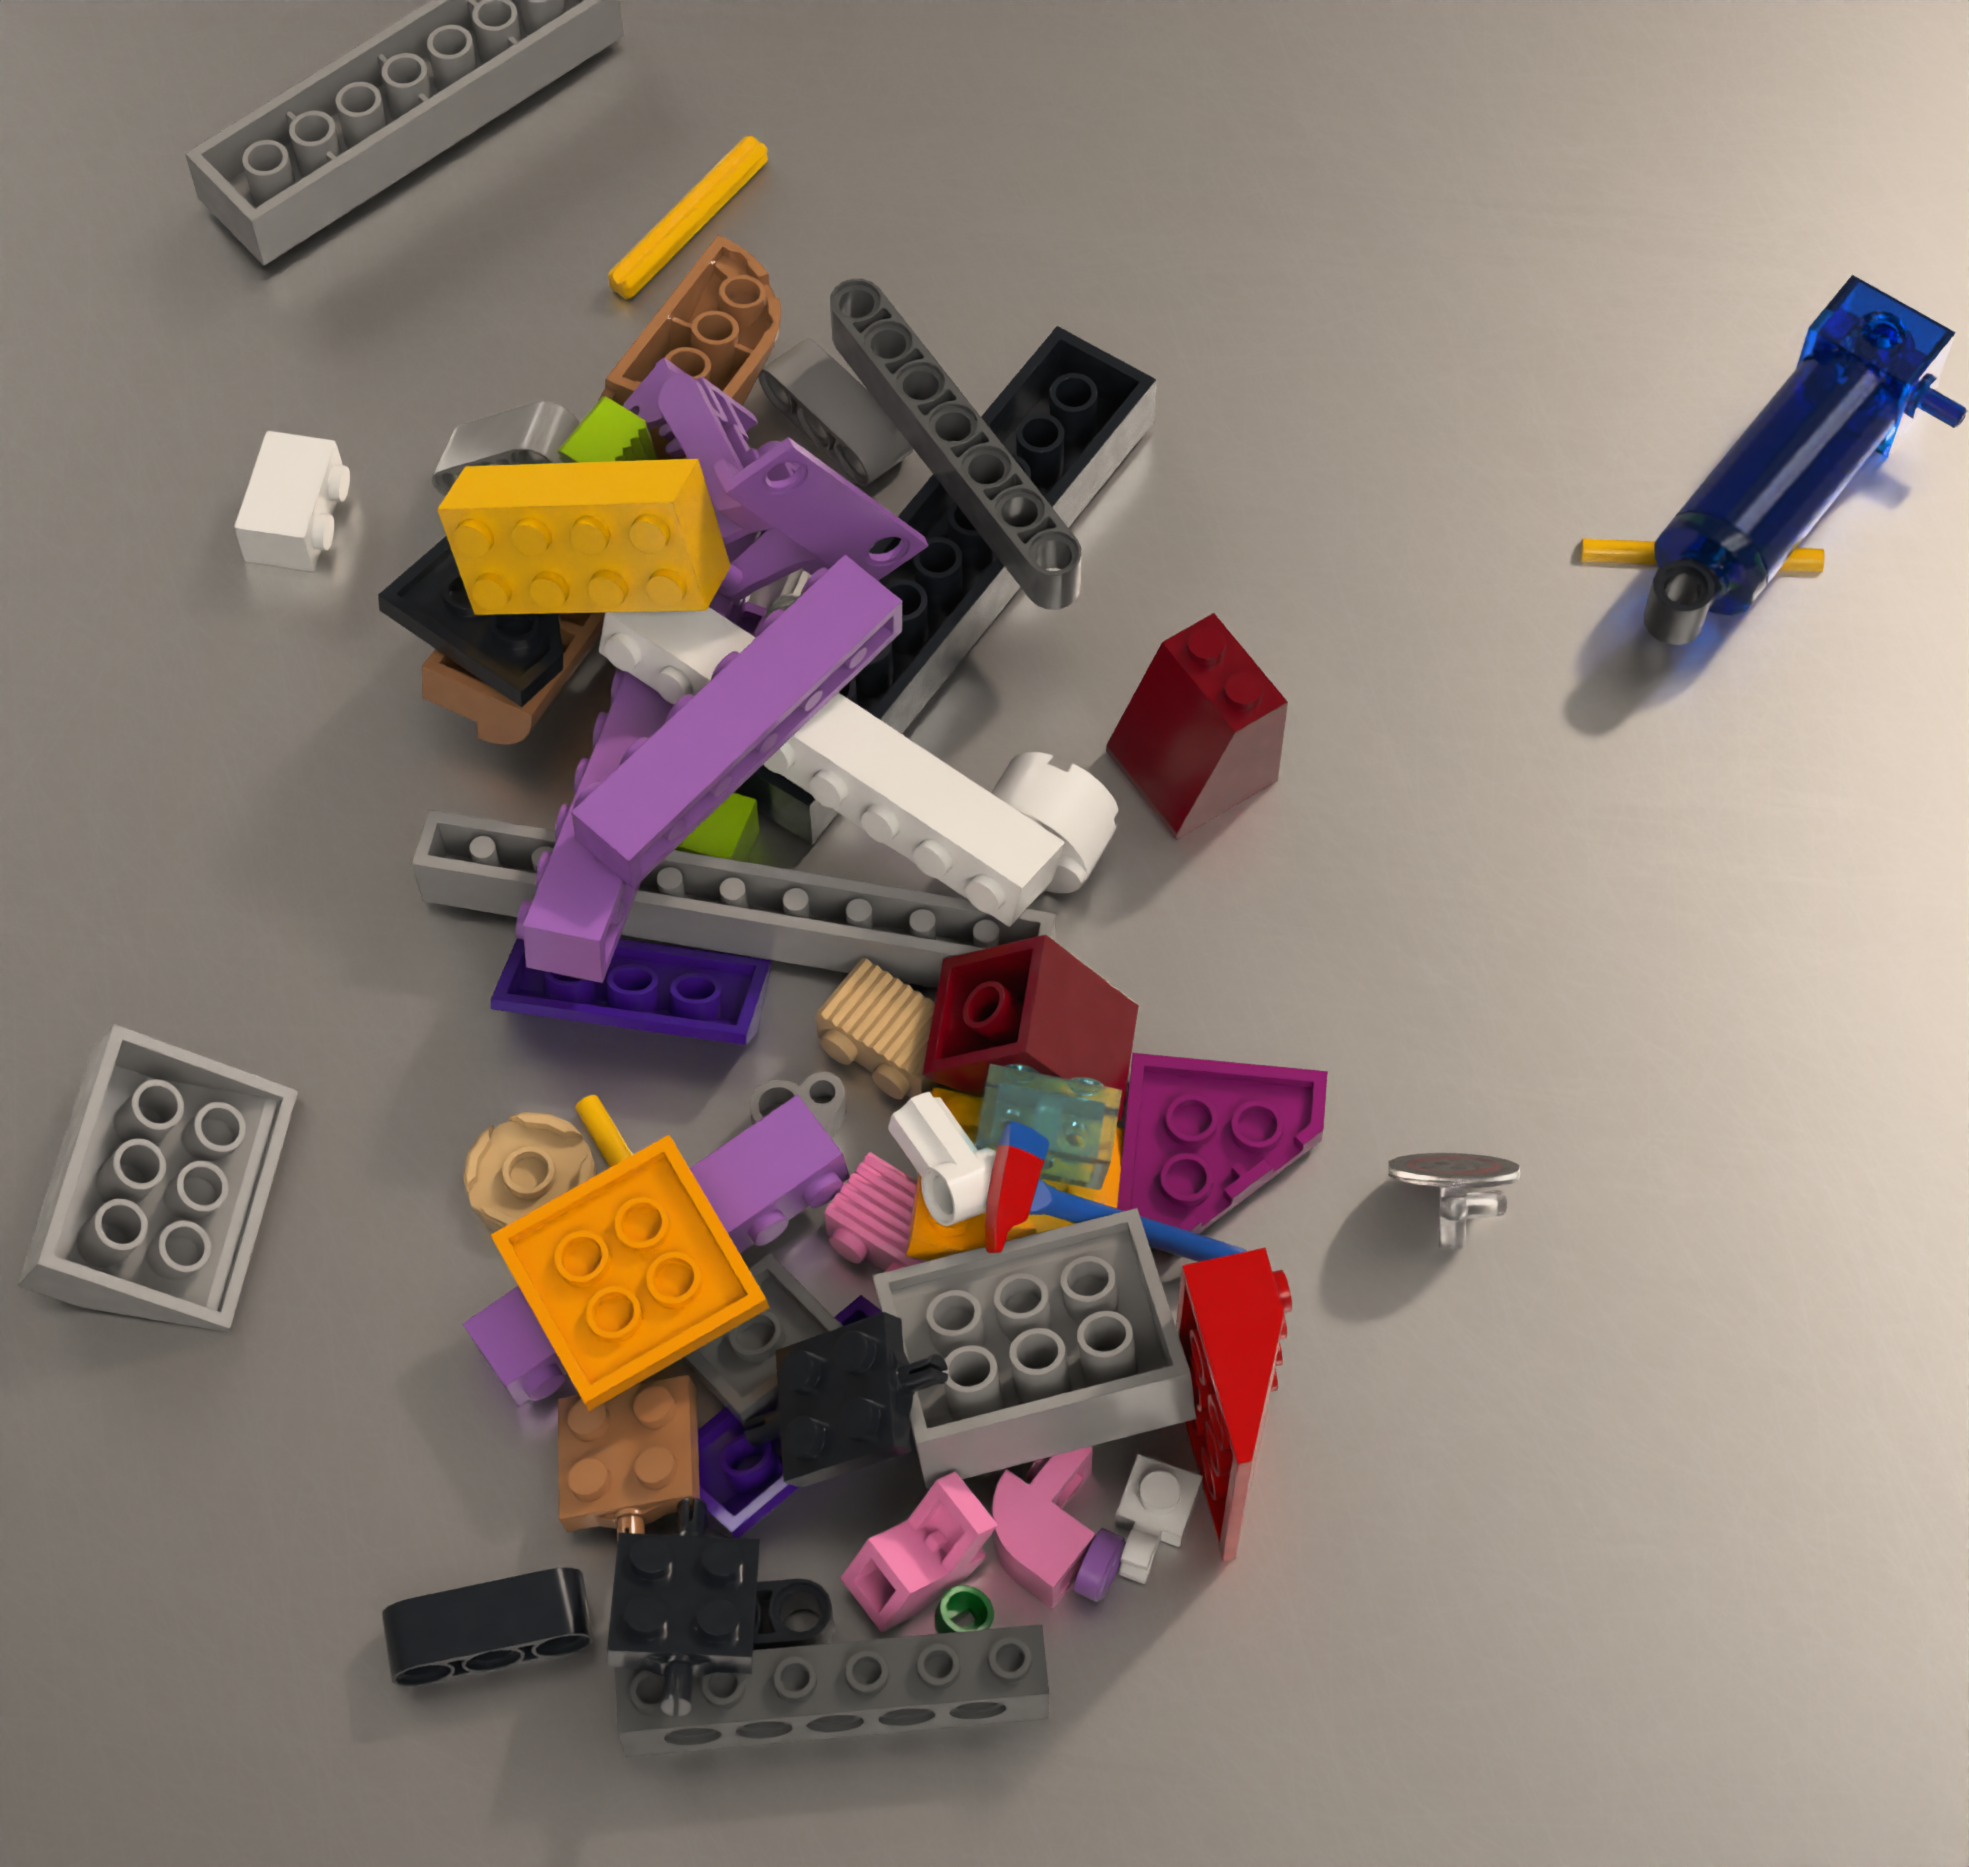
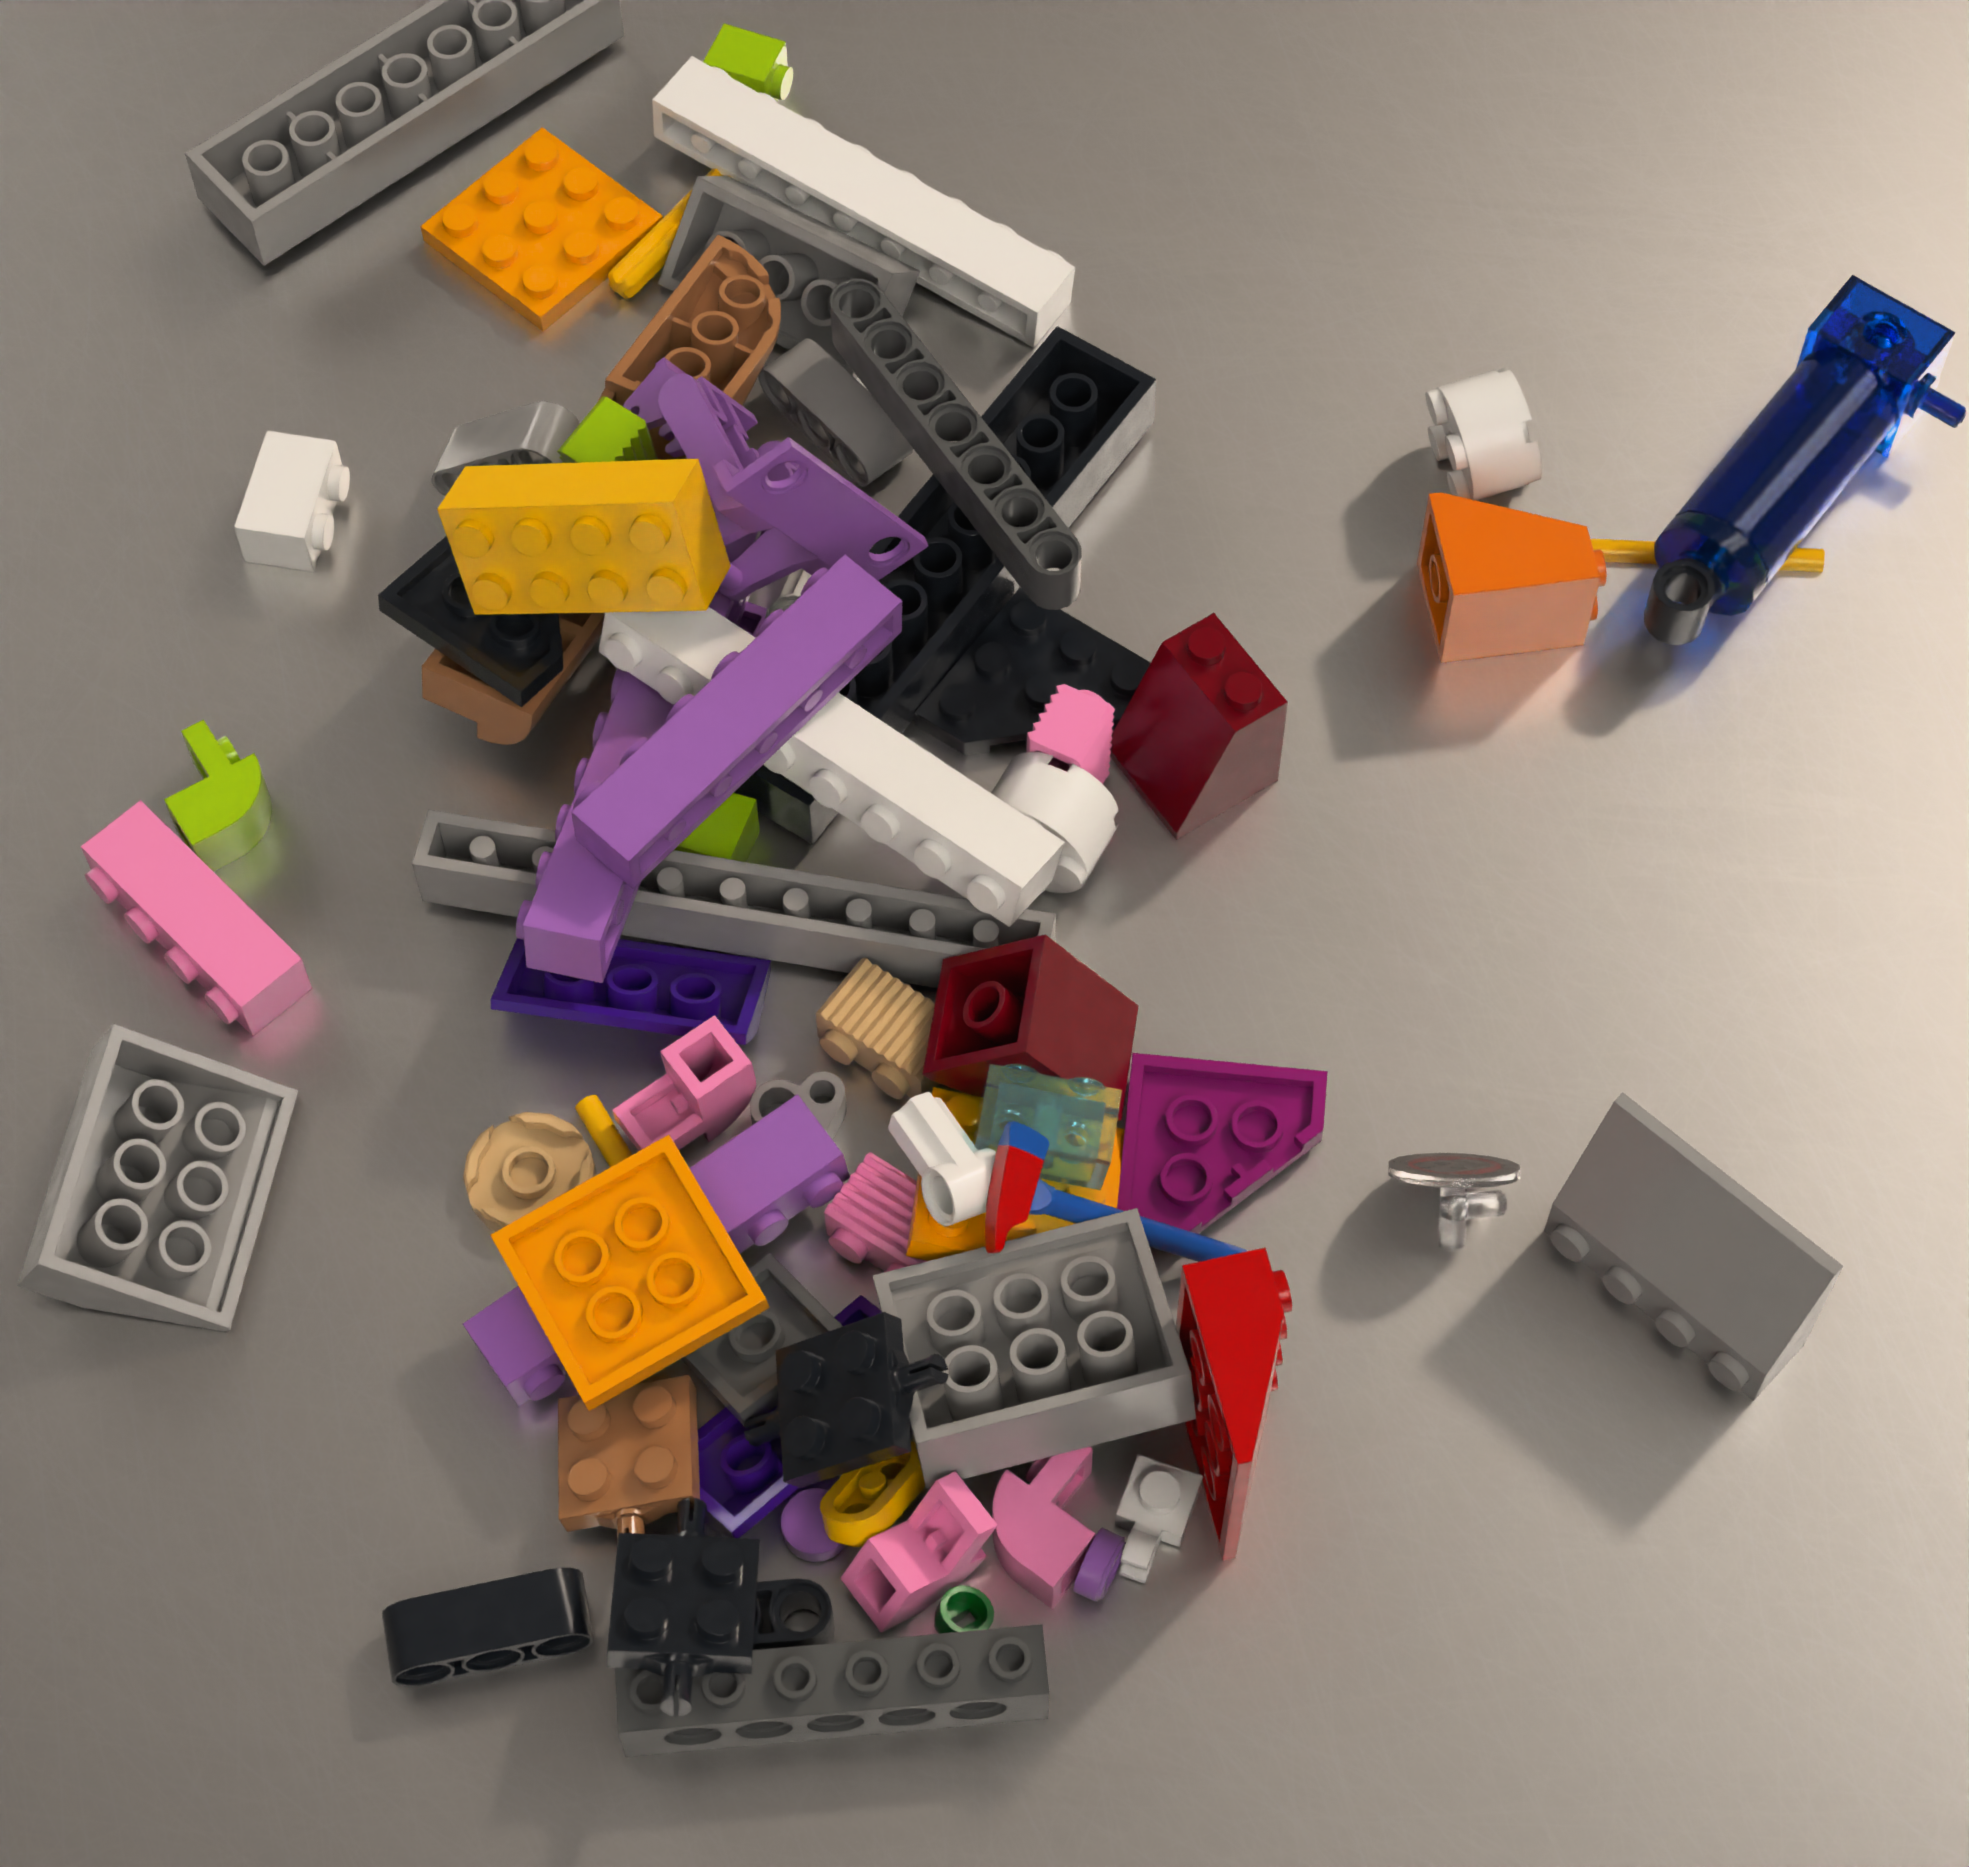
(195, 918): none -> bright pink brick
(225, 810): none -> lime brick
(540, 228): none -> light orange plate
(700, 1094): none -> bright pink brick
(752, 60): none -> lime brick
(796, 250): none -> light grey slope
(804, 1527): none -> medium lavender tile
(849, 189): none -> white brick
(871, 1498): none -> yellow plate
(1015, 668): none -> black plate
(1075, 731): none -> bright pink brick
(1483, 434): none -> white brick
(1505, 579): none -> orange slope
(1691, 1249): none -> light grey slope

